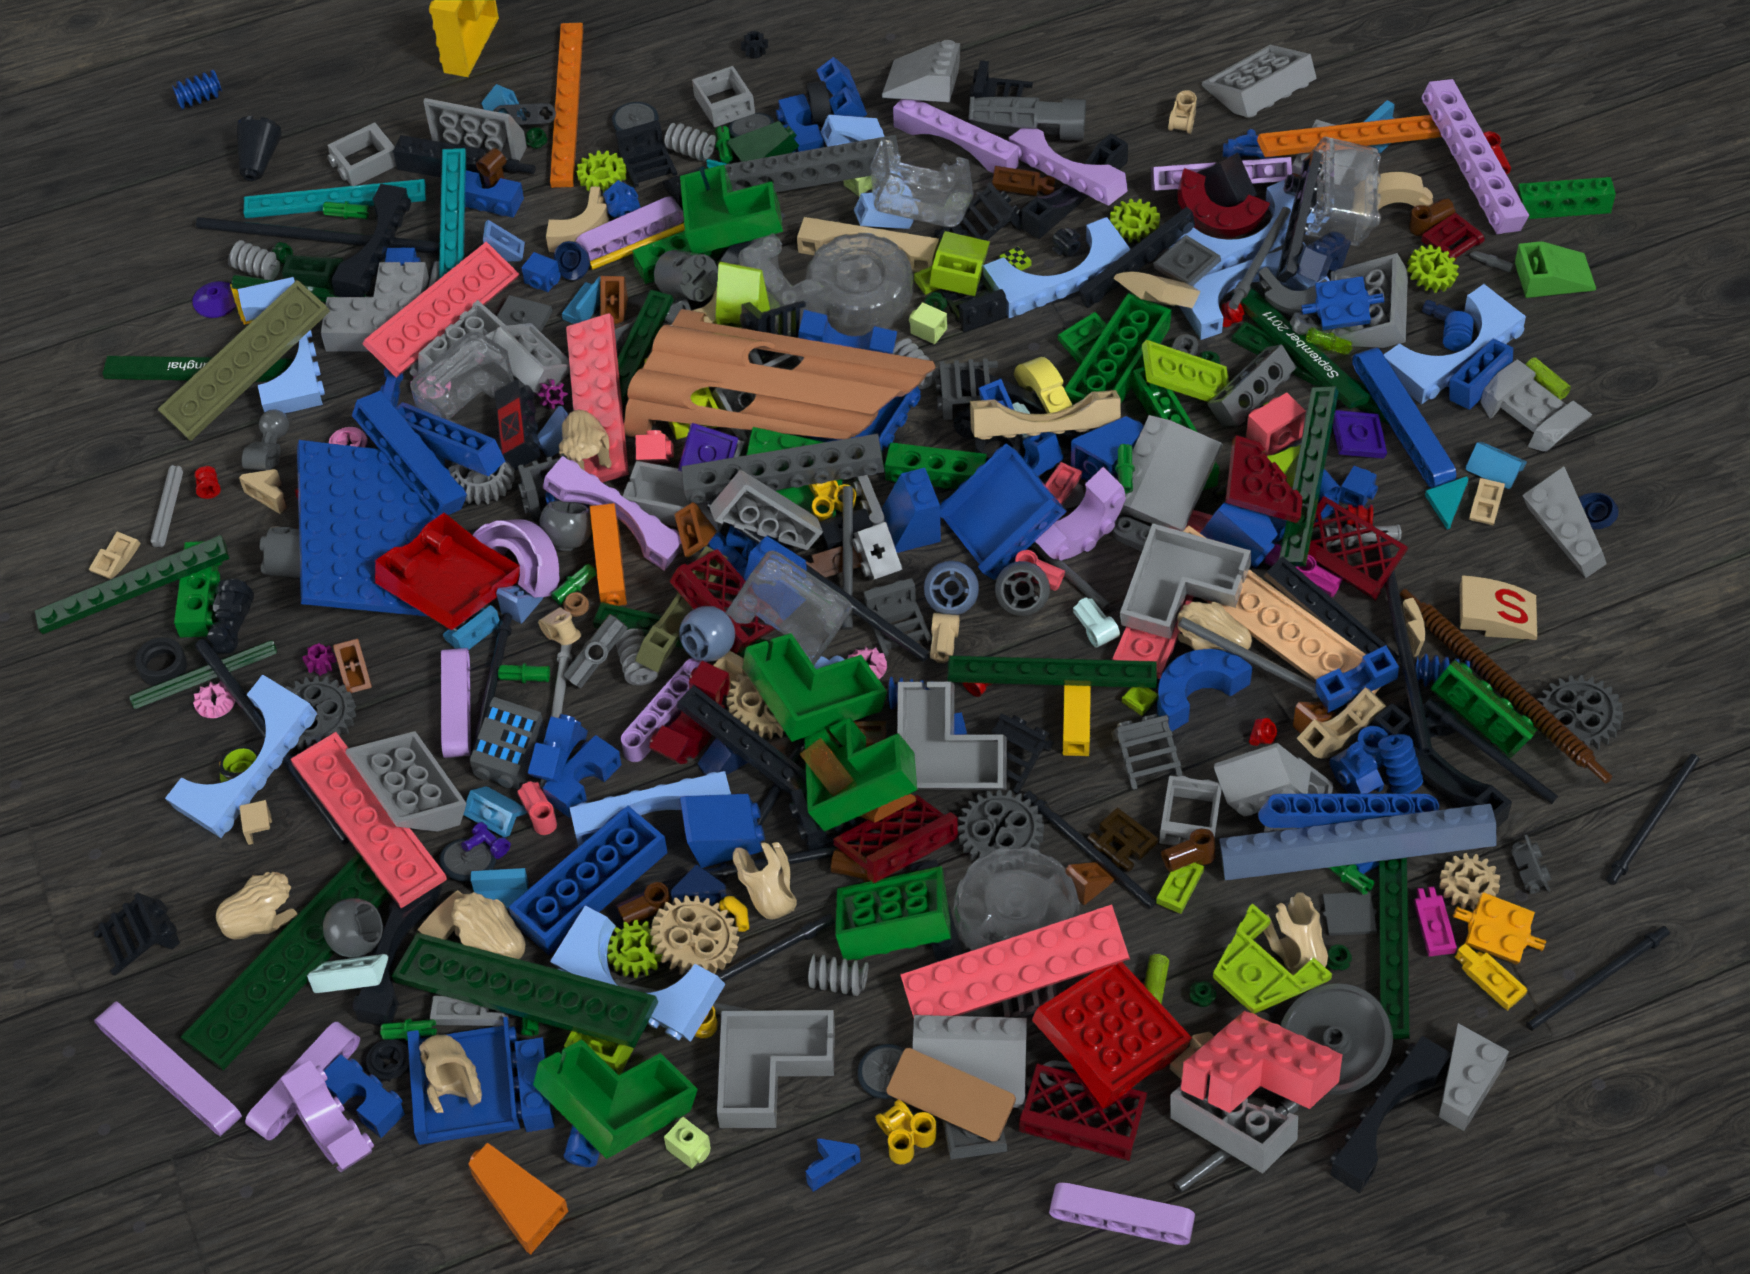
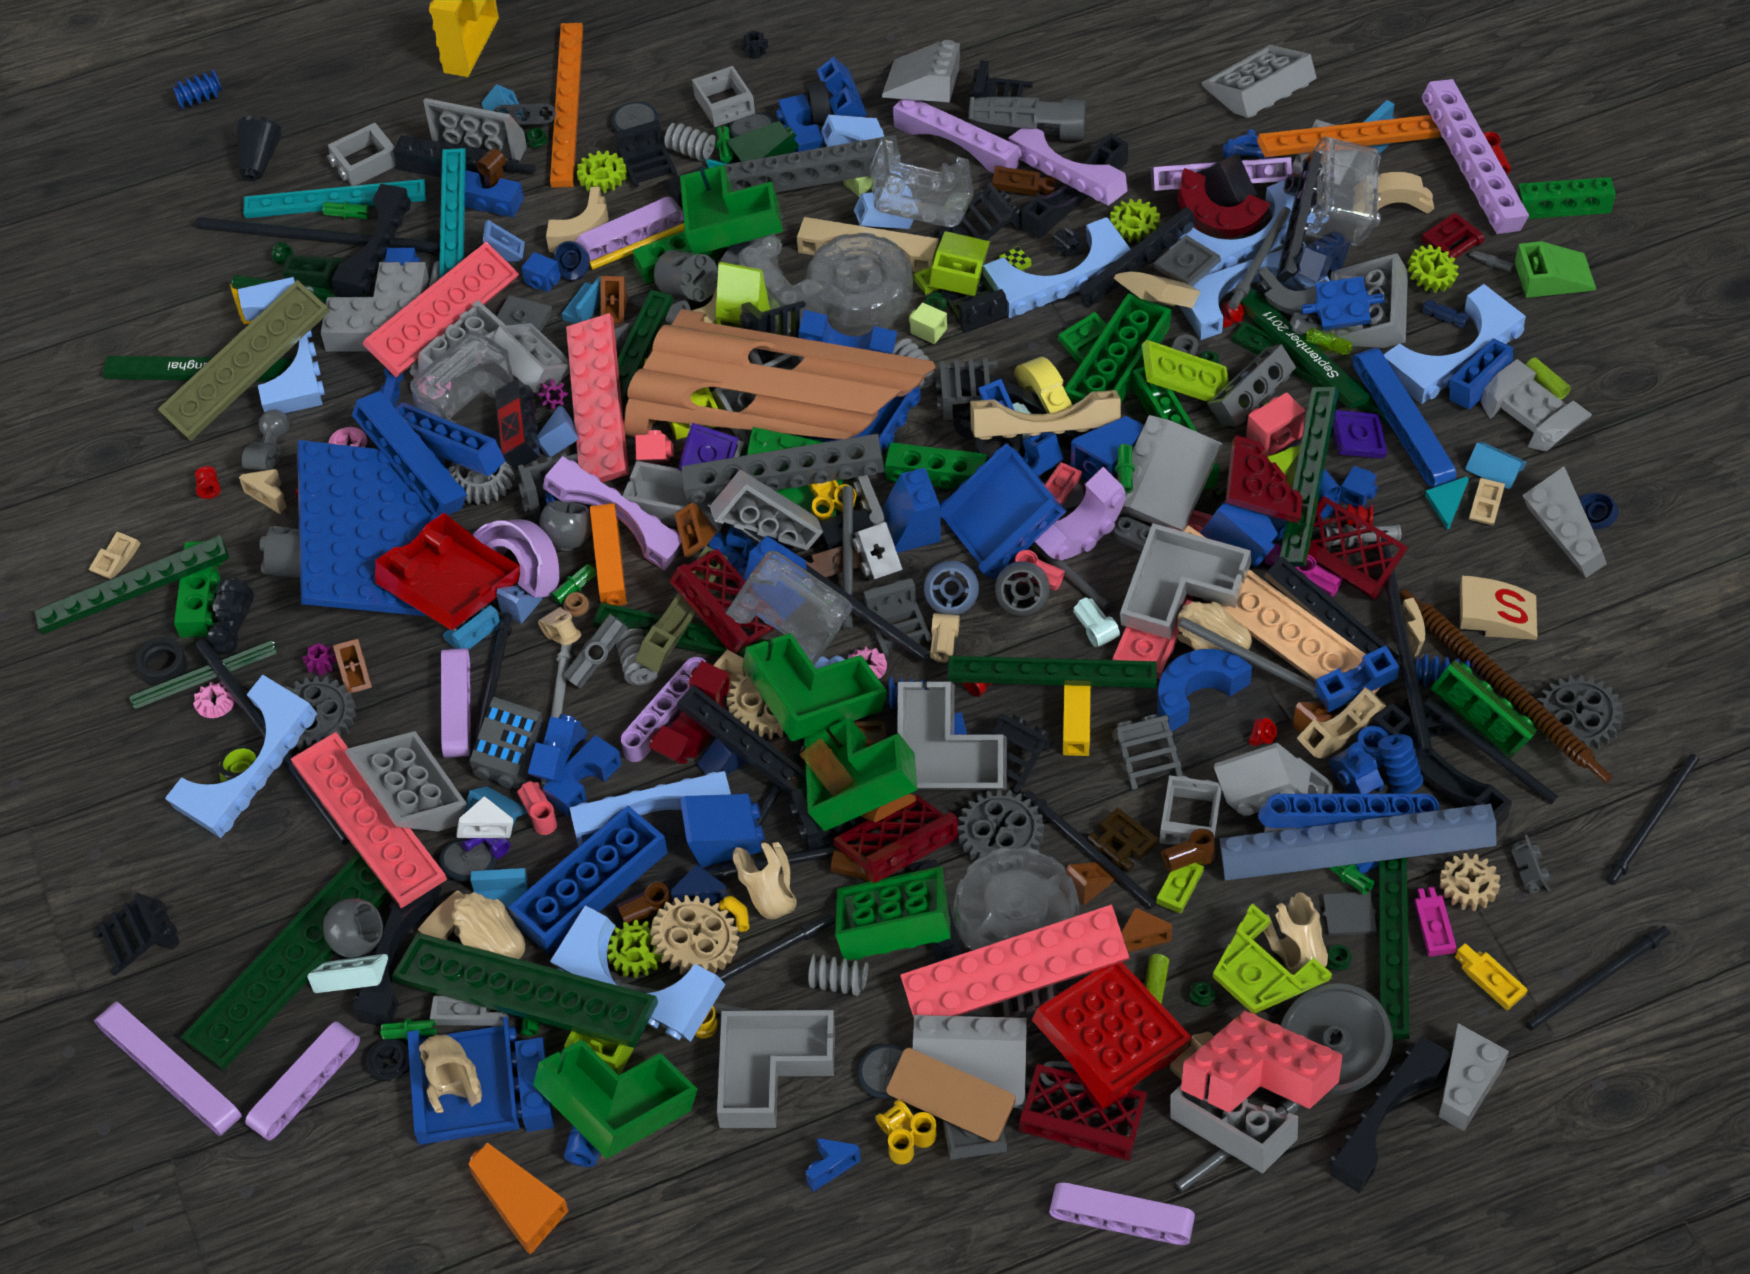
(166, 506): light grey axle -> none
(214, 300): dark purple dish -> none
(254, 260): light grey piece -> none
(254, 907): tan hair -> none
(255, 818): tan panel -> none
(323, 1117): lavender brick -> none
(379, 1110): blue arch -> none
(484, 821): none -> white slope
(524, 673): green axle -> none
(584, 438): tan hair -> none
(621, 199): blue brick -> none
(687, 1143): yellowish green brick -> none
(707, 633): sand blue wheel -> none
(1140, 699): lime tile -> none
(1145, 931): none -> dark orange slope
(1183, 112): tan piece -> none
(1425, 217): reddish brown piece -> none
(1458, 331): blue piece -> none
(1499, 928): light orange plate -> none

